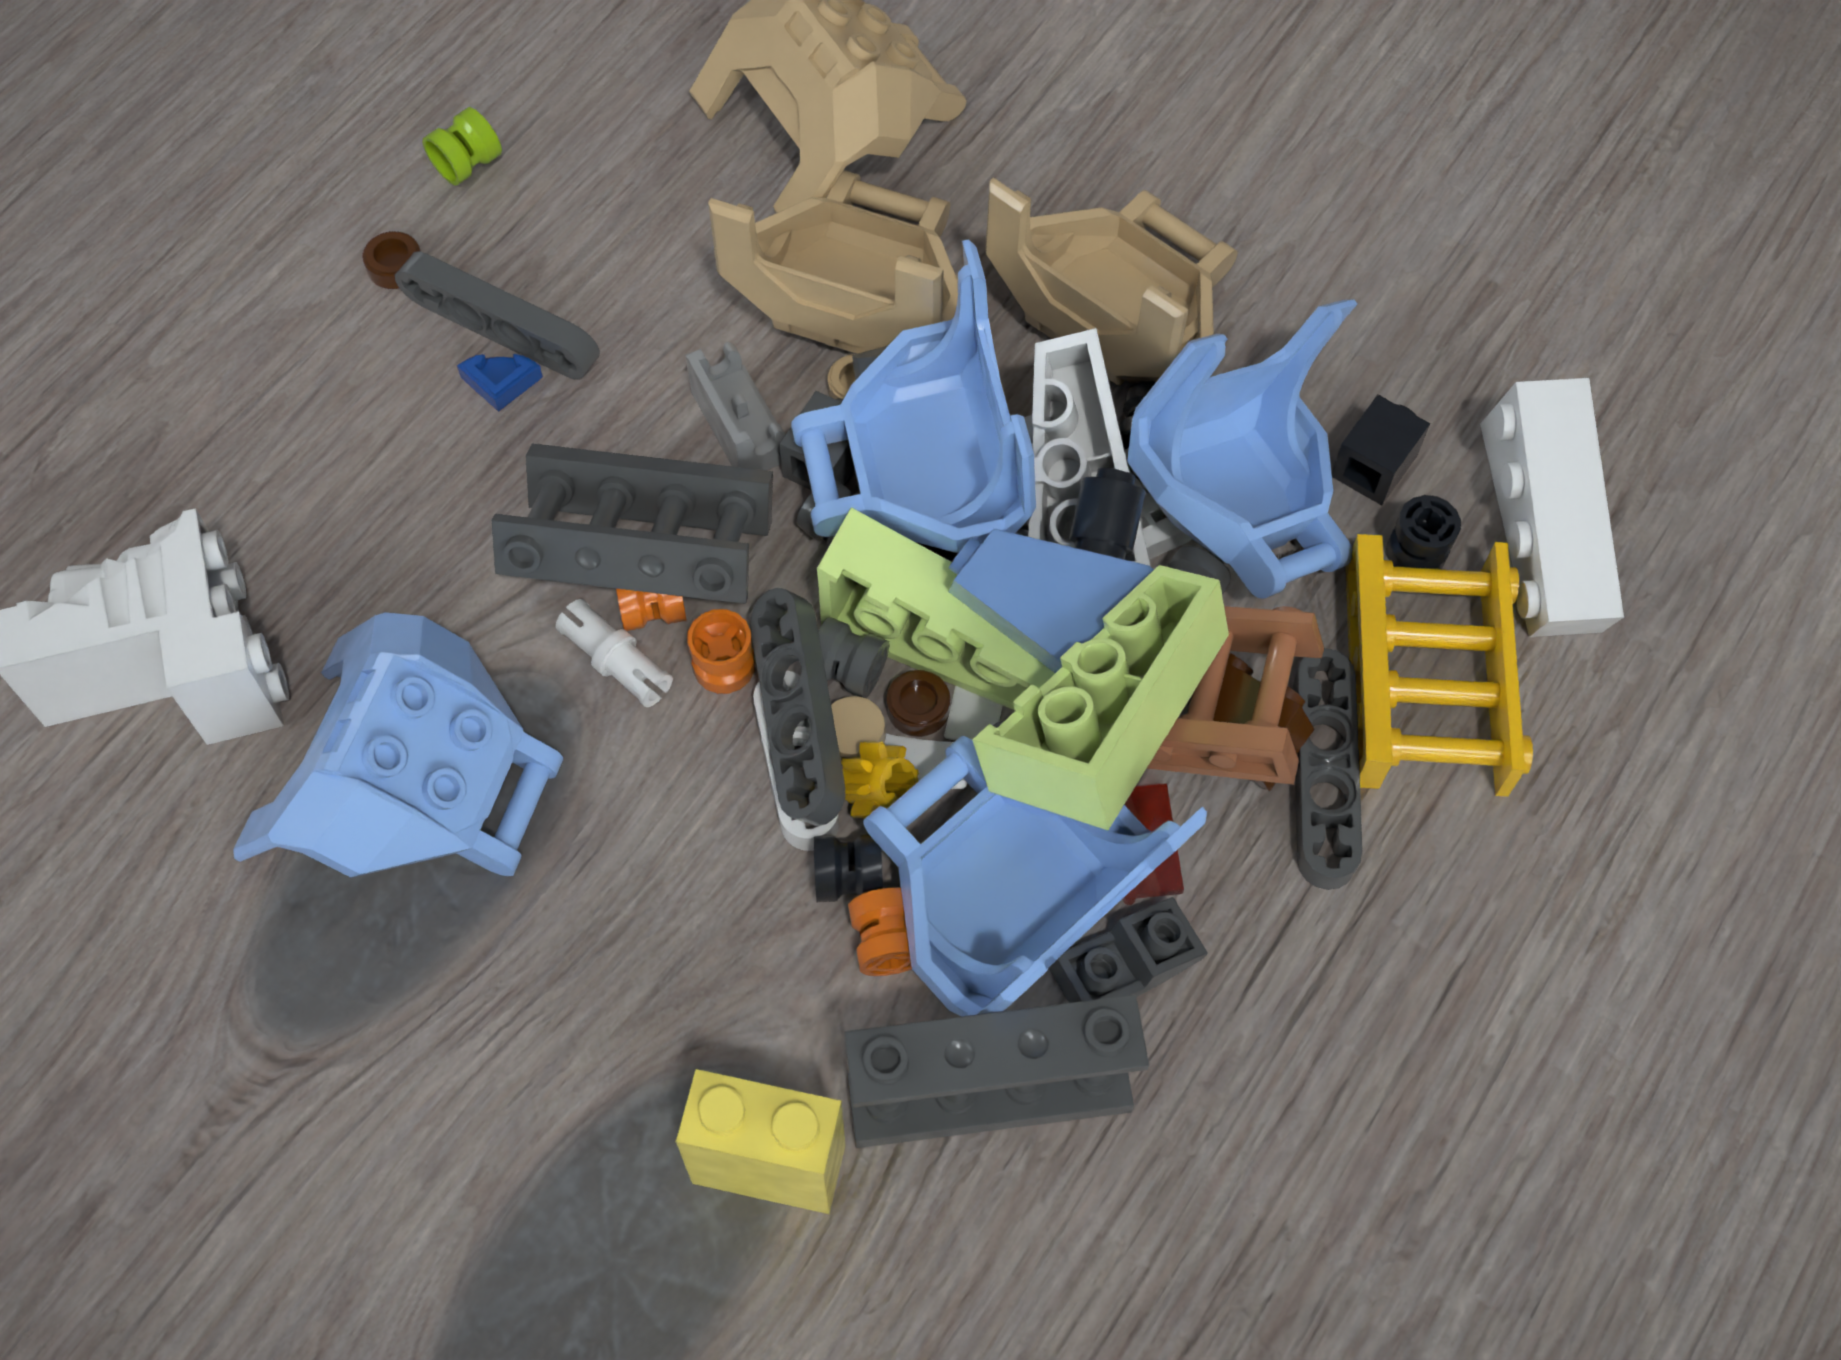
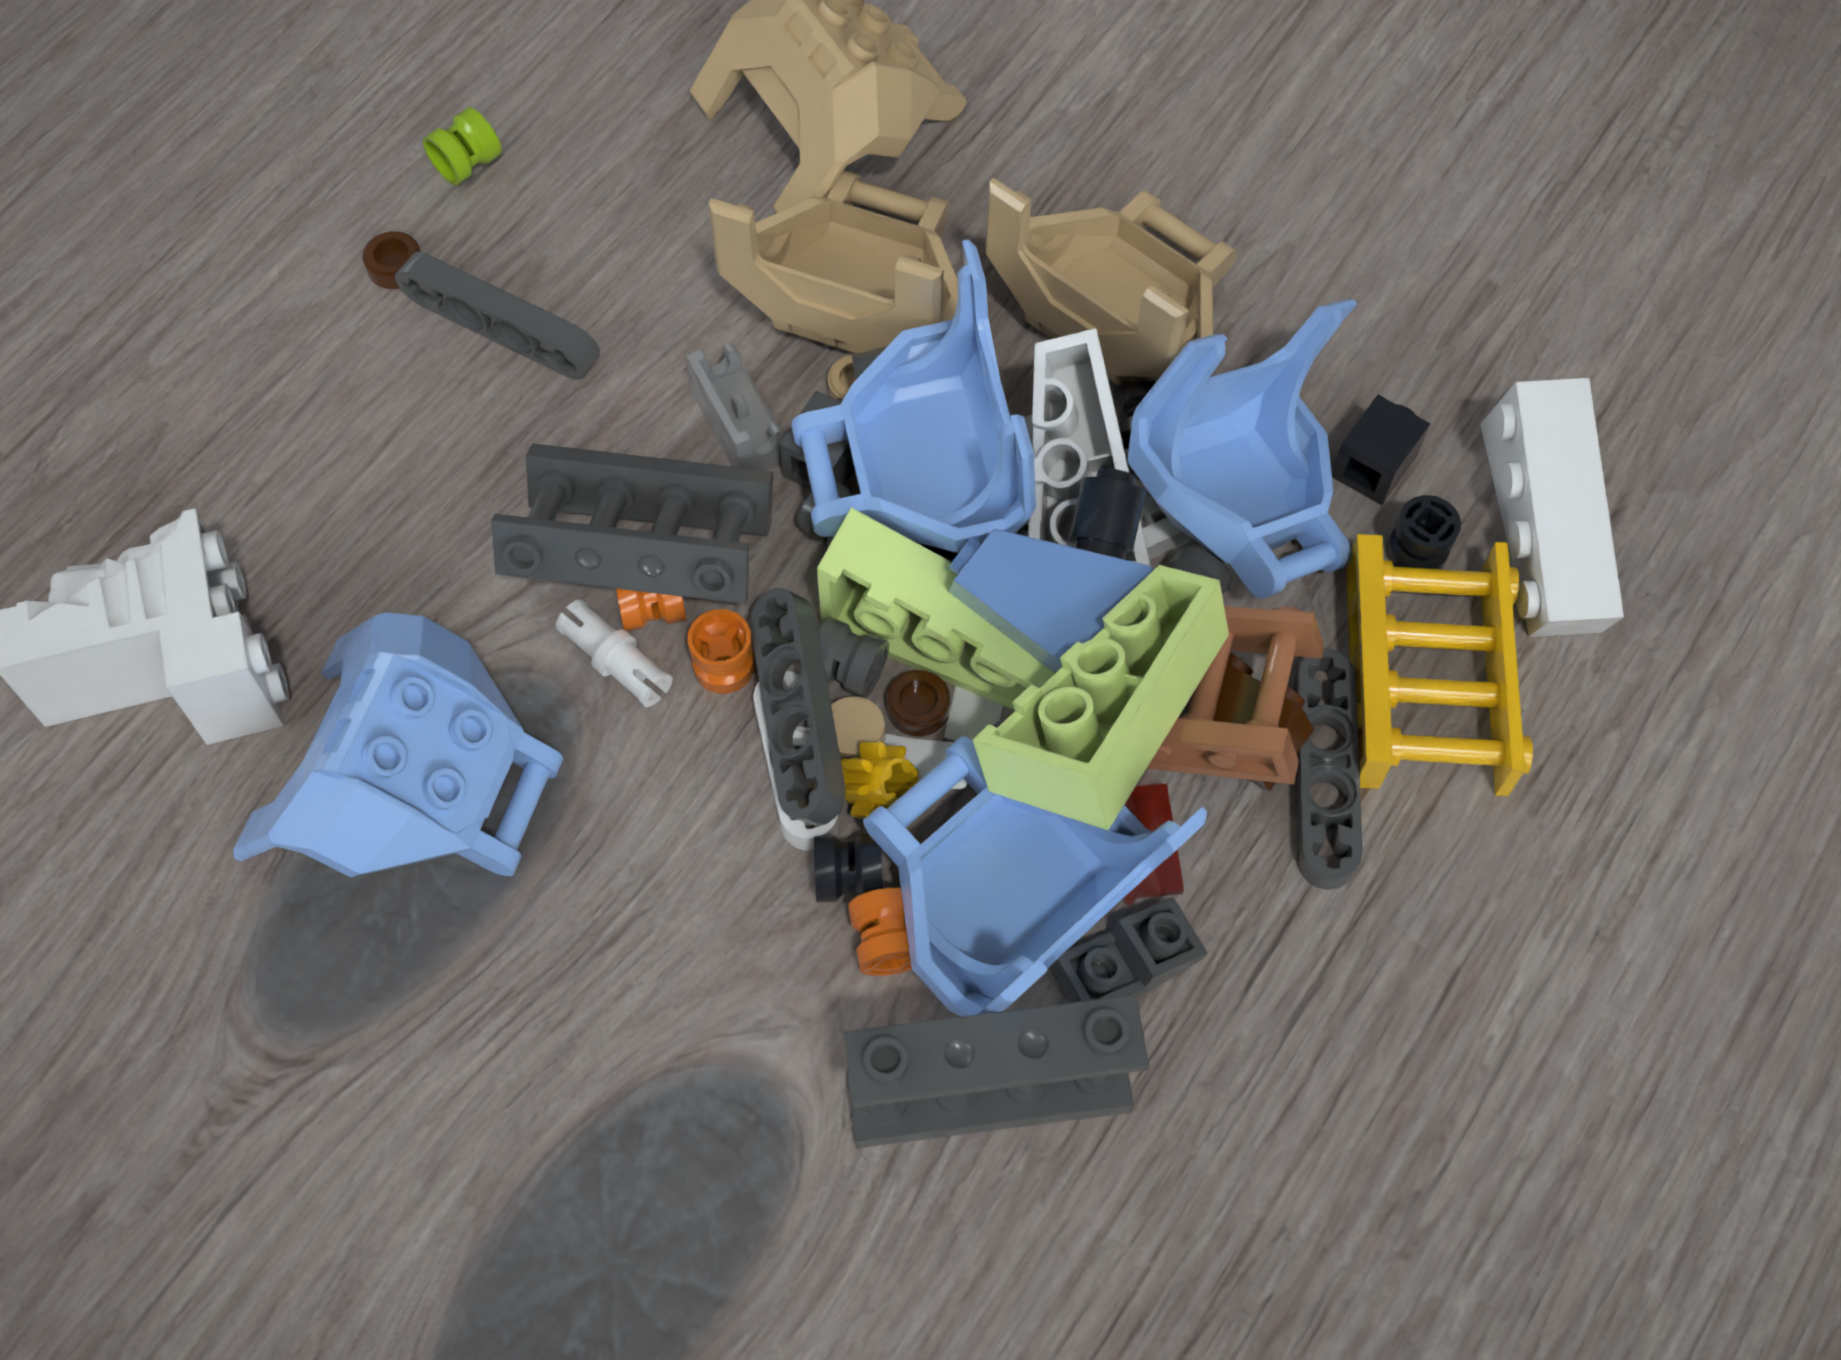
(500, 378): blue tile -> none
(762, 1141): light yellow brick -> none

